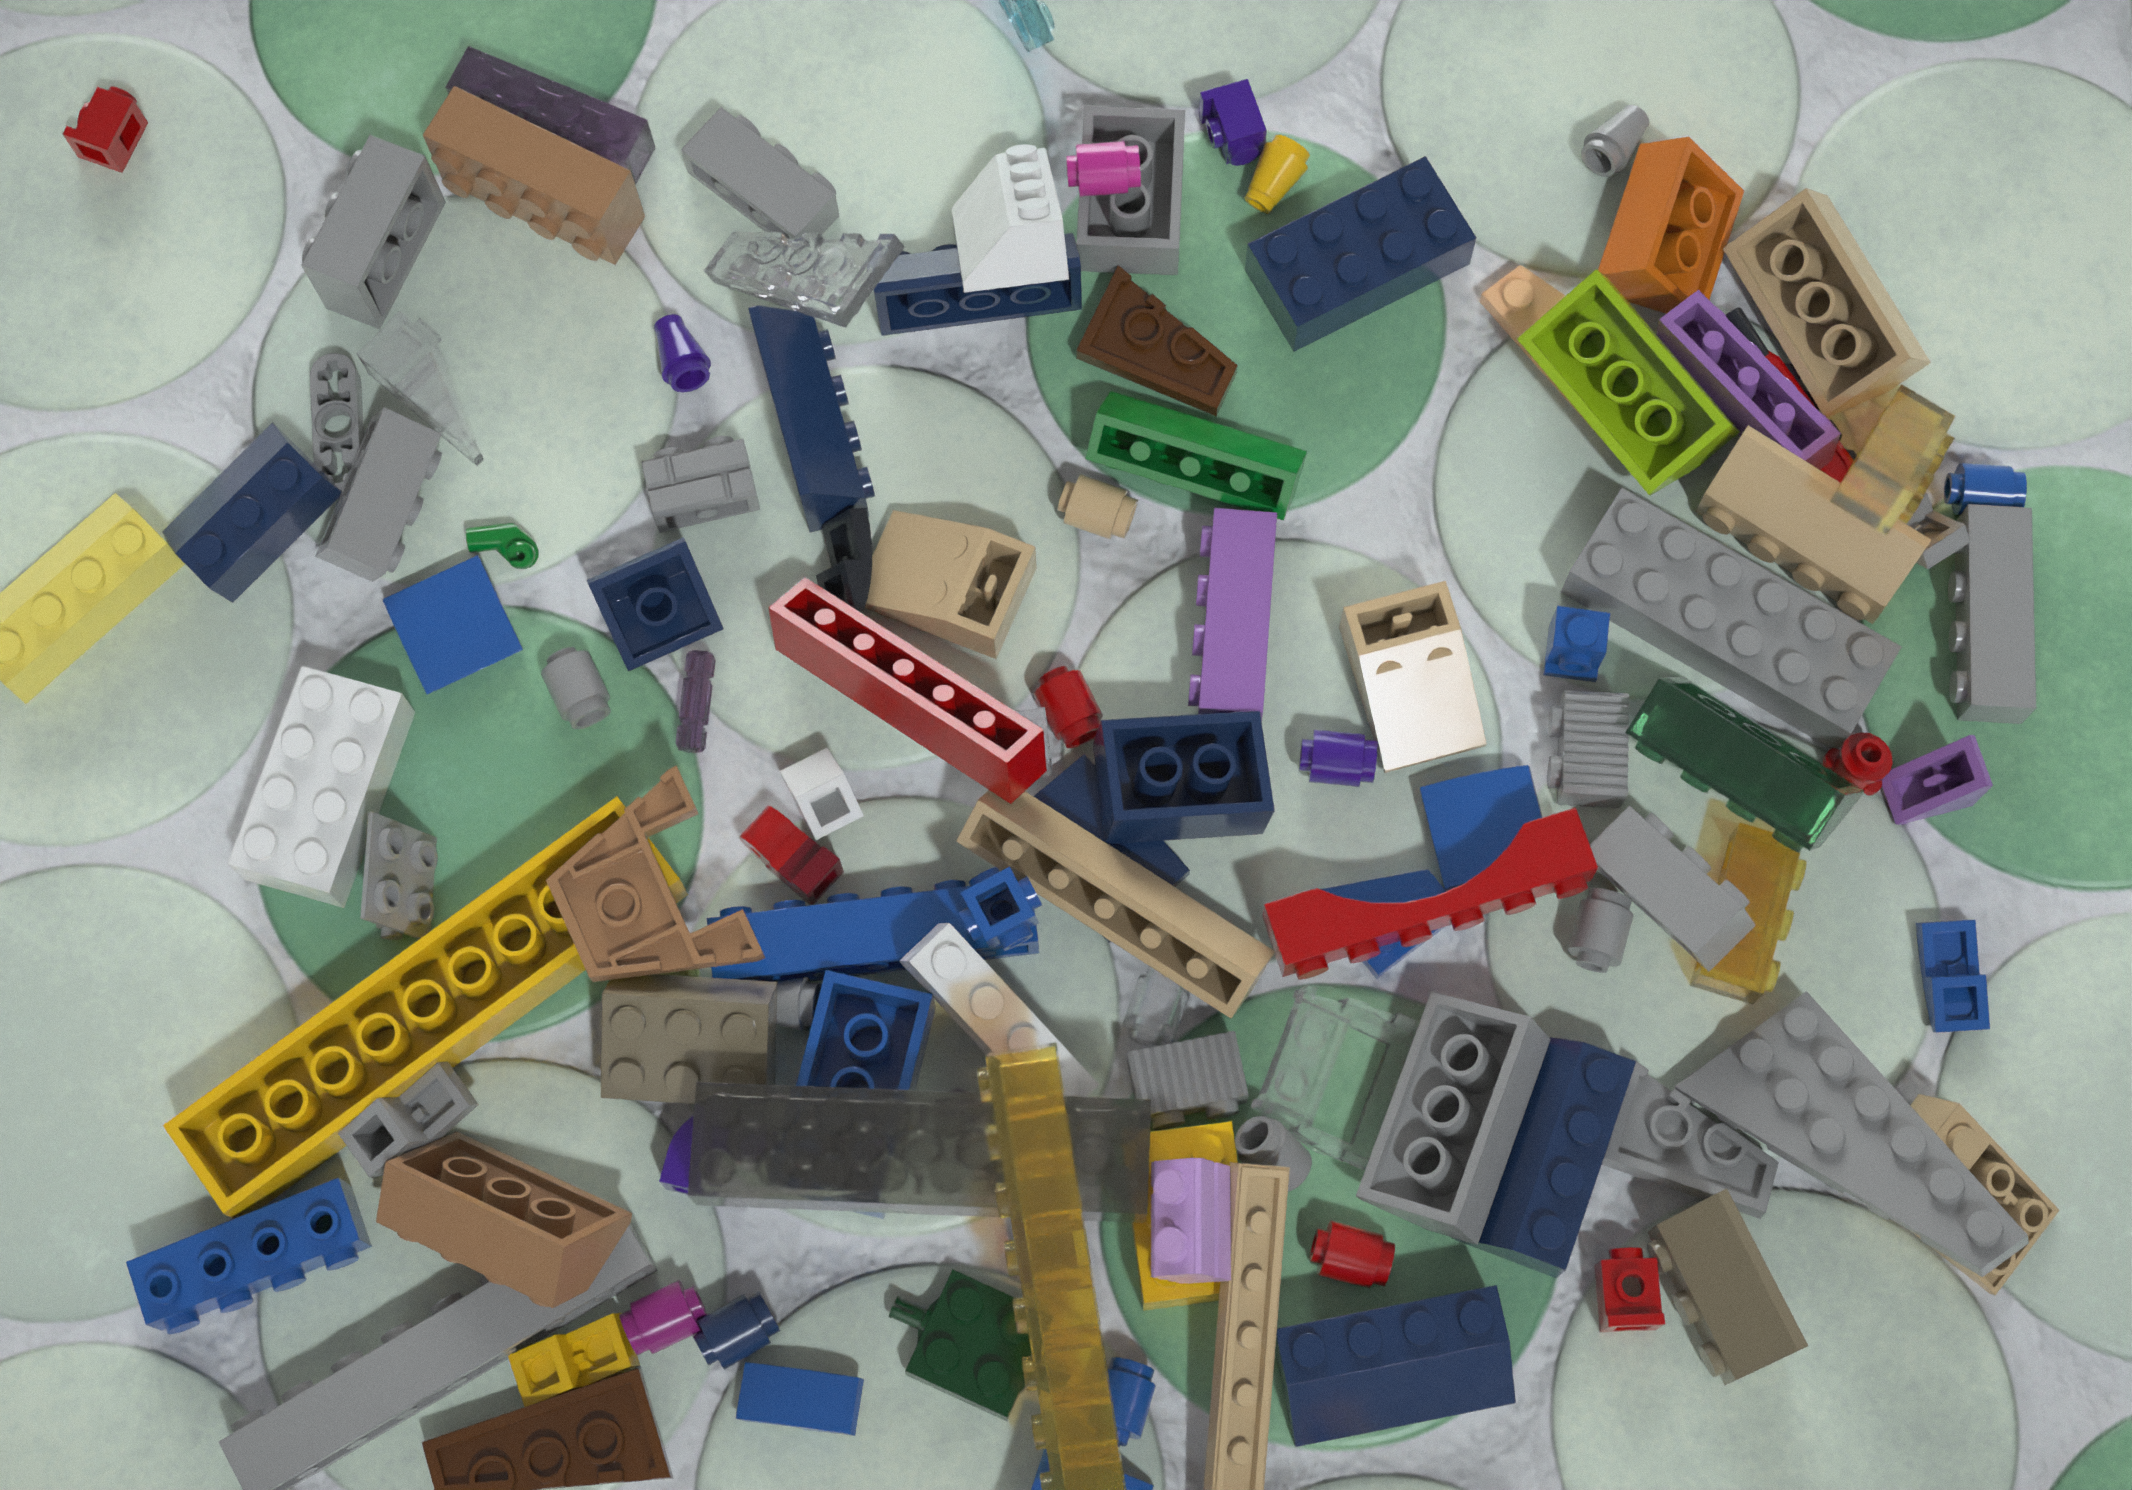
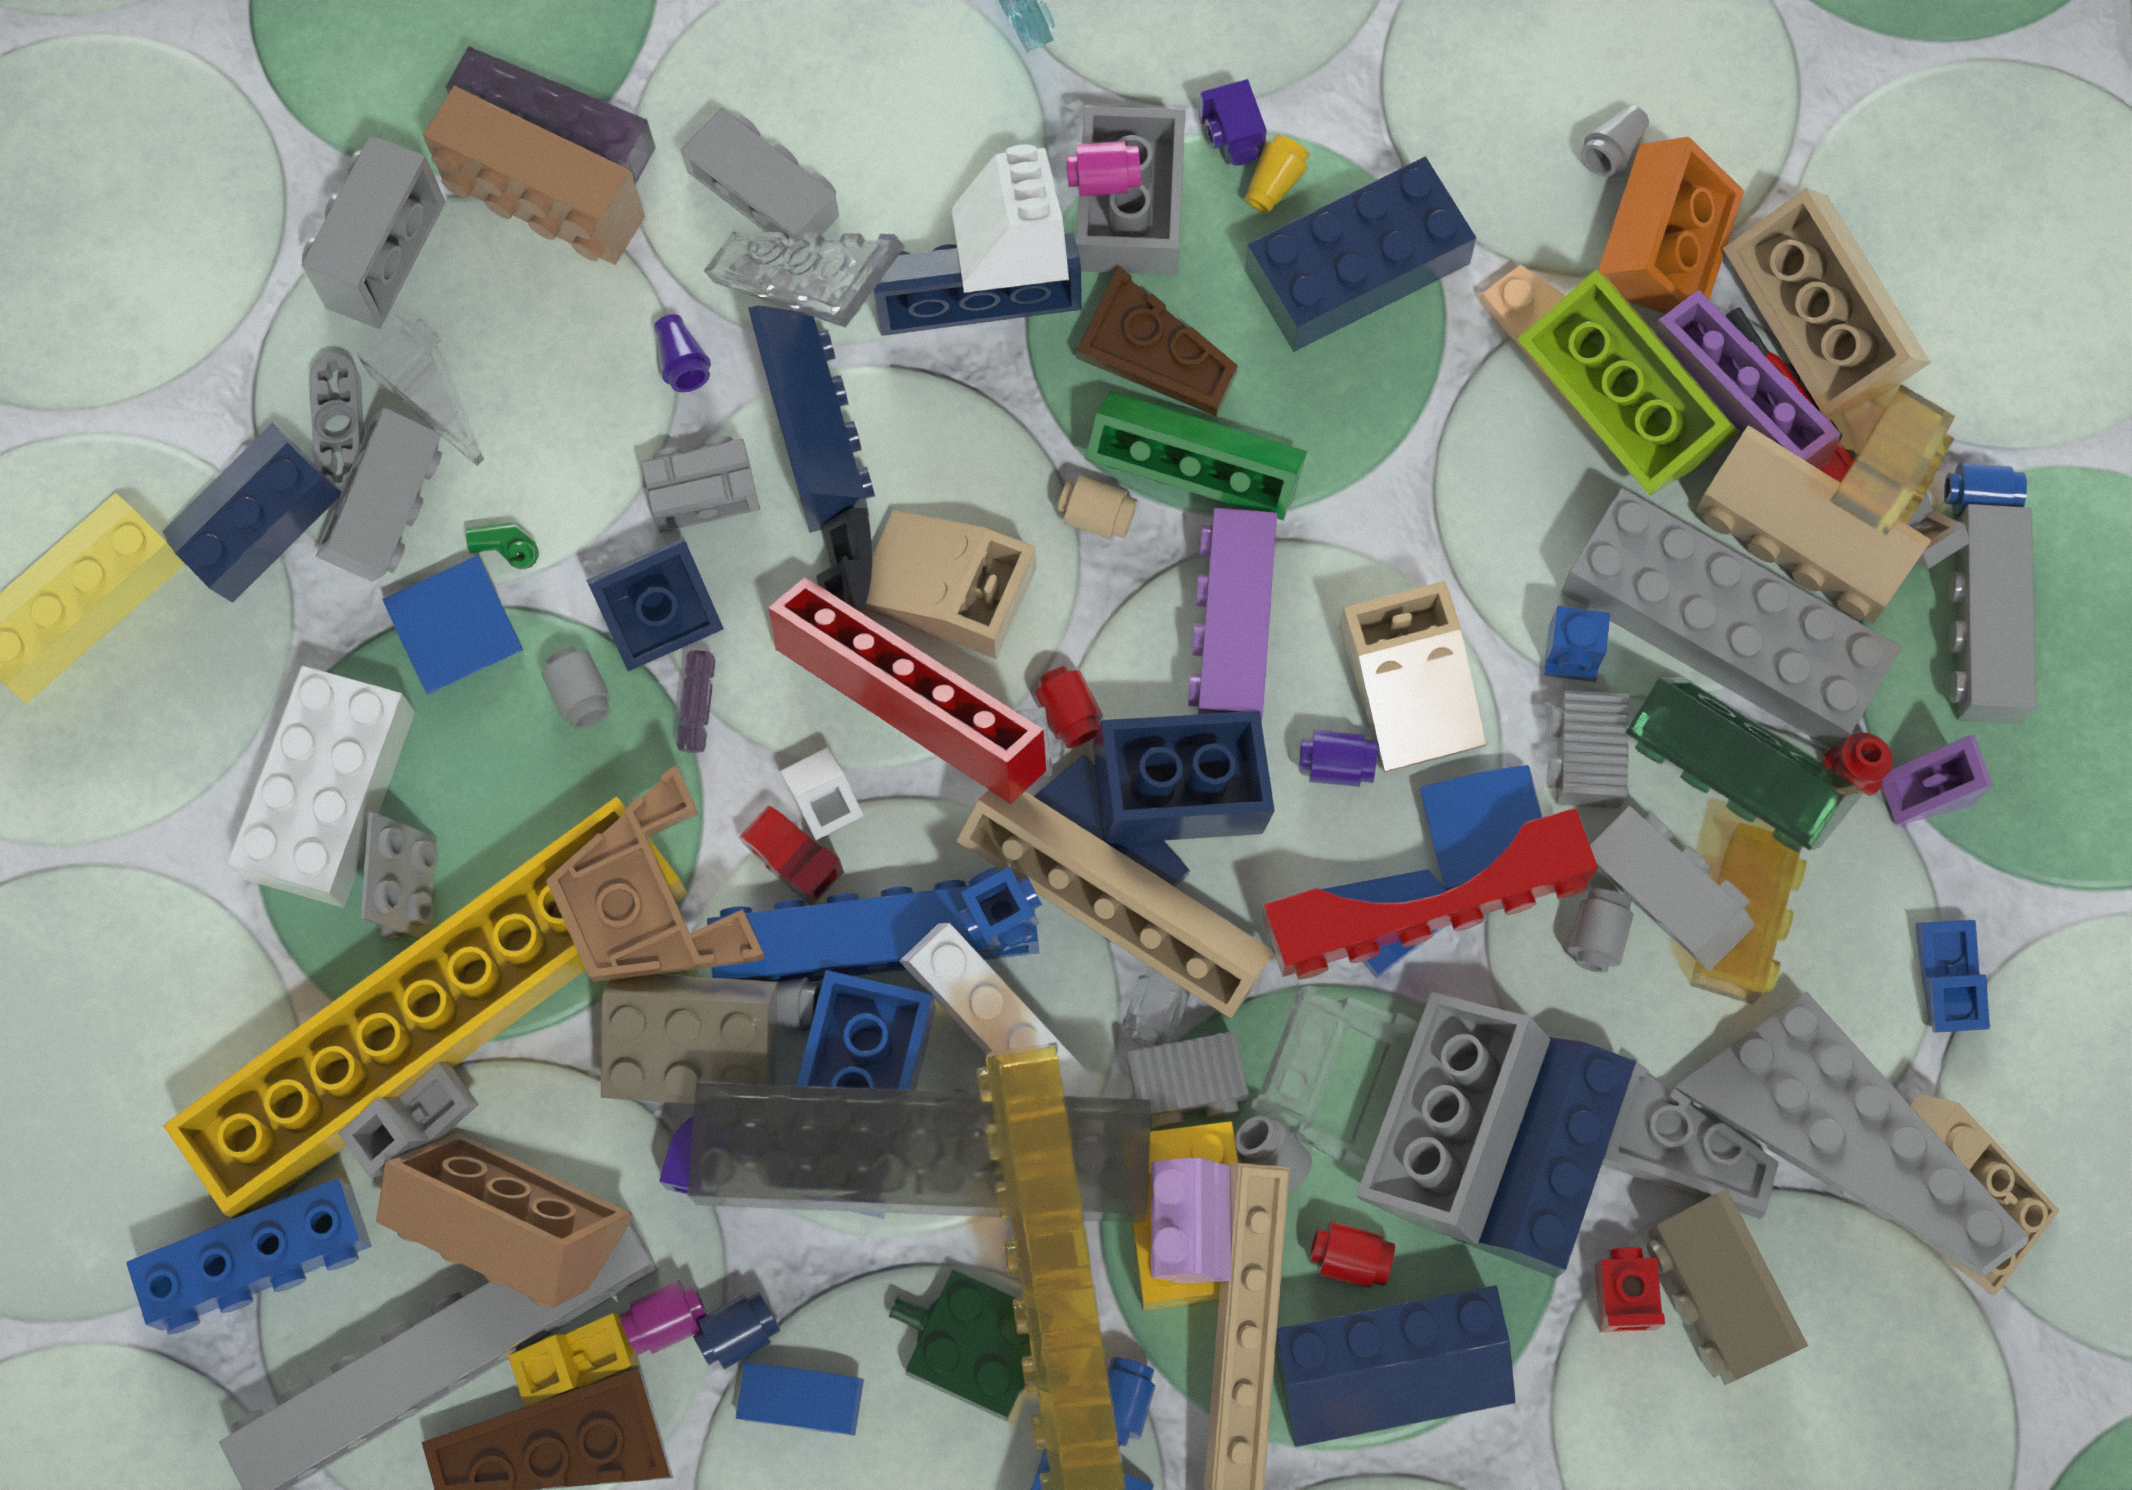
(107, 129): red brick -> none

